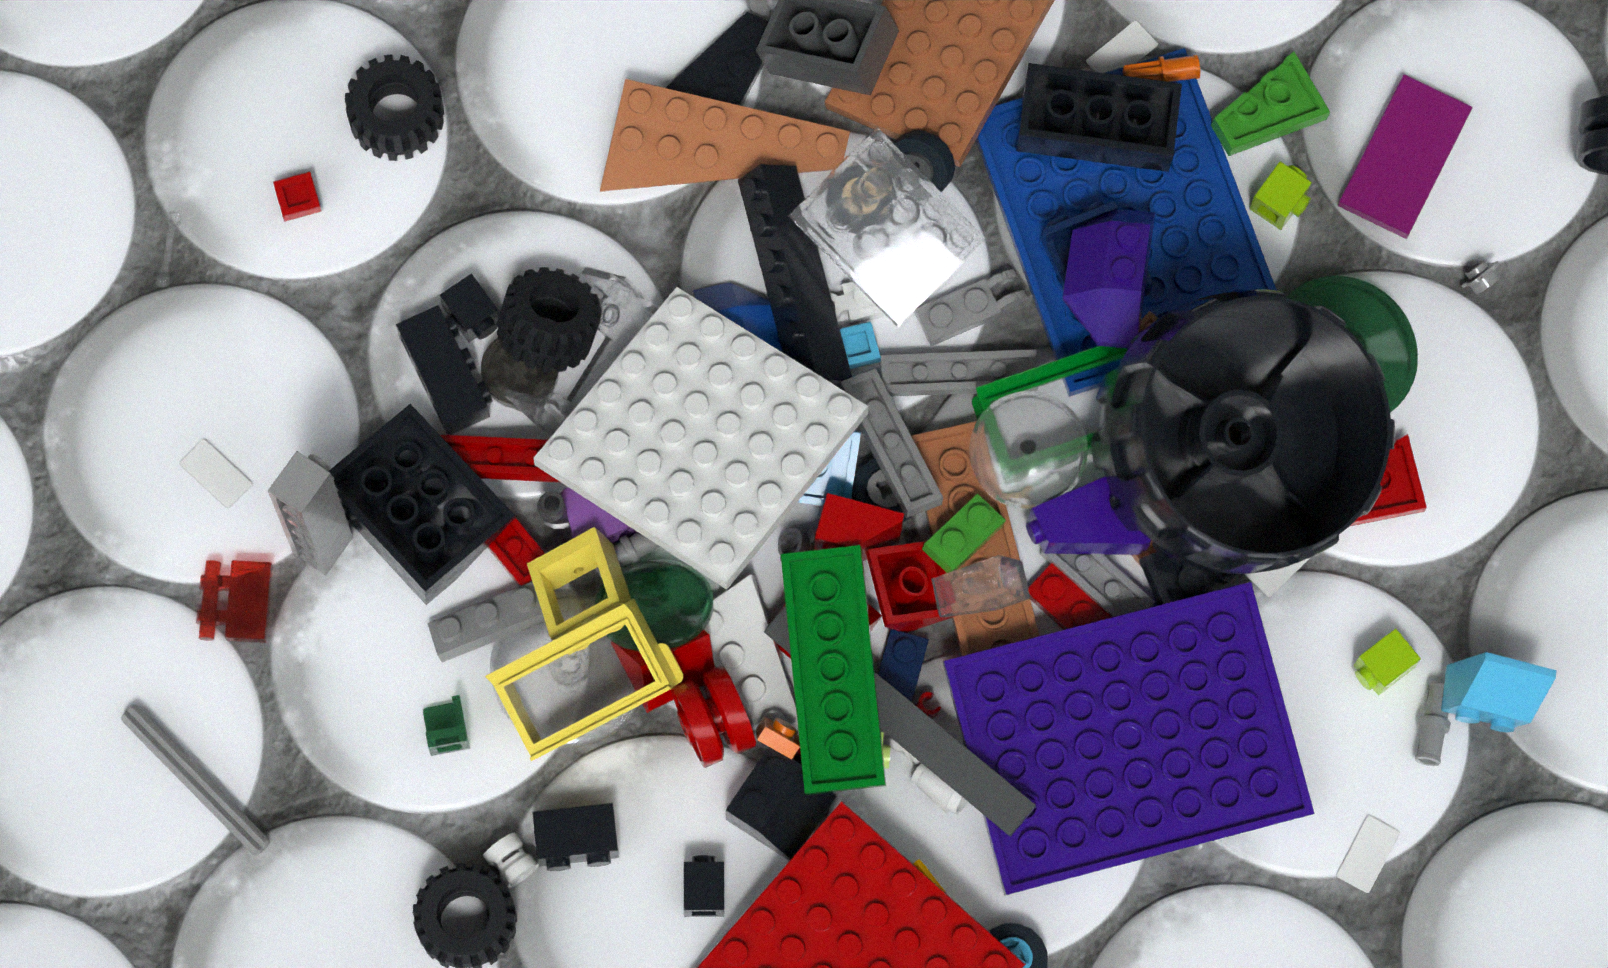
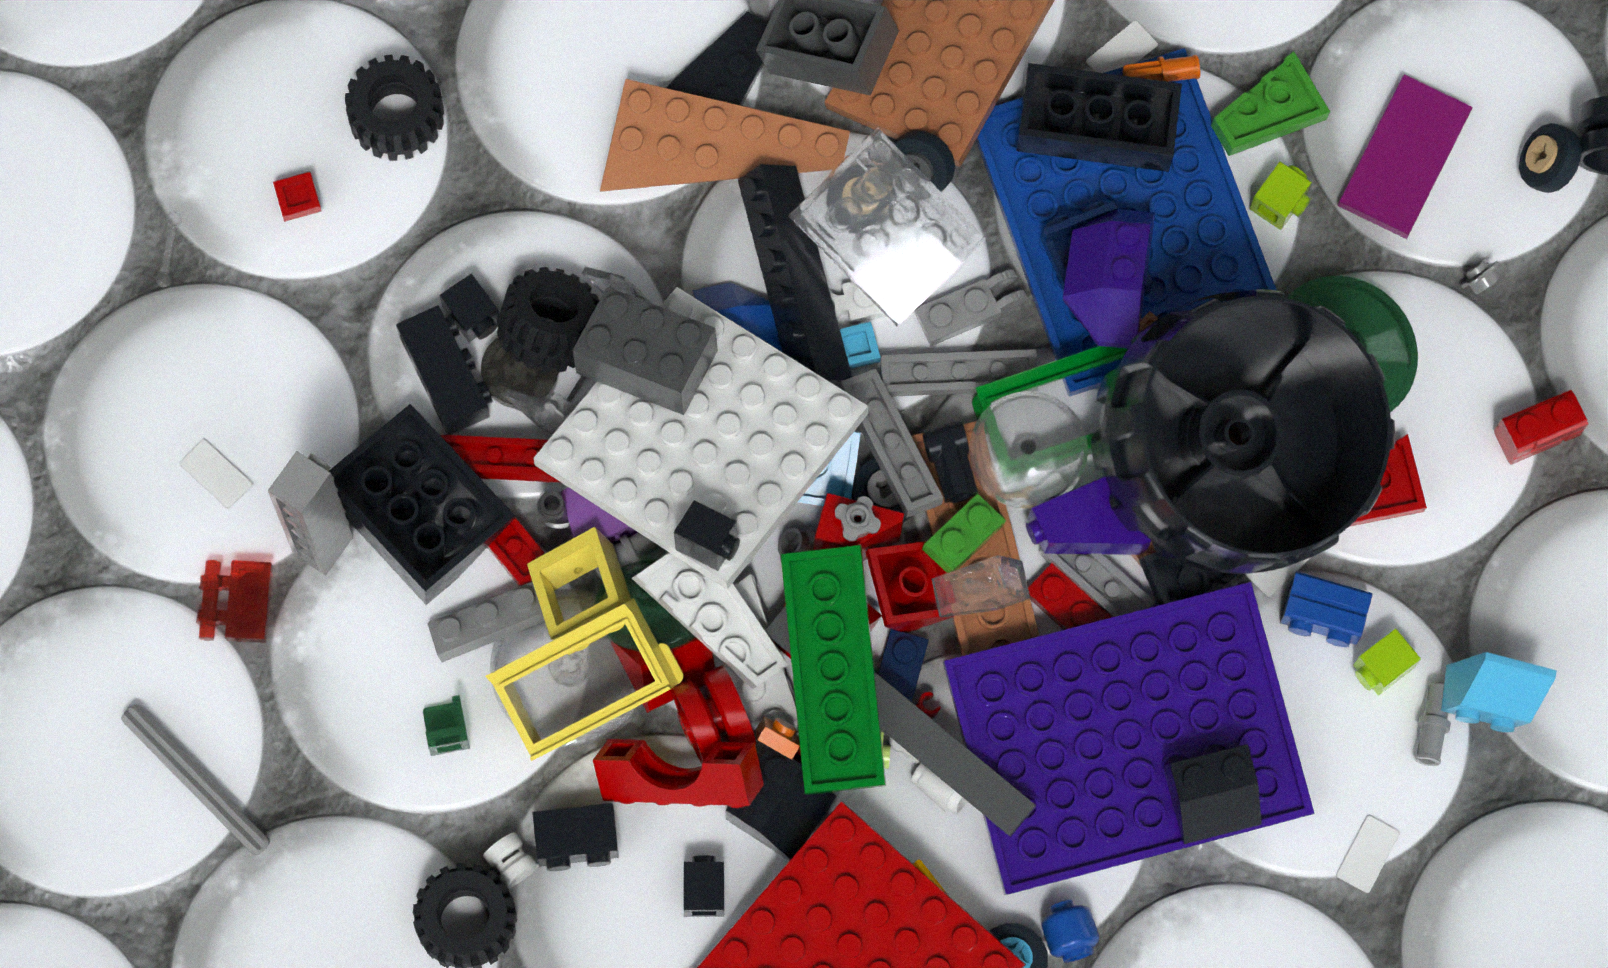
(634, 773): none -> red arch
(645, 350): none -> dark grey brick
(707, 536): none -> black brick
(714, 617): none -> white wing
(851, 529): none -> light grey plate
(949, 452): none -> black piece
(1070, 931): none -> blue head
(1214, 793): none -> black slope
(1325, 609): none -> blue brick
(1541, 427): none -> red brick
(1550, 158): none -> black wheel

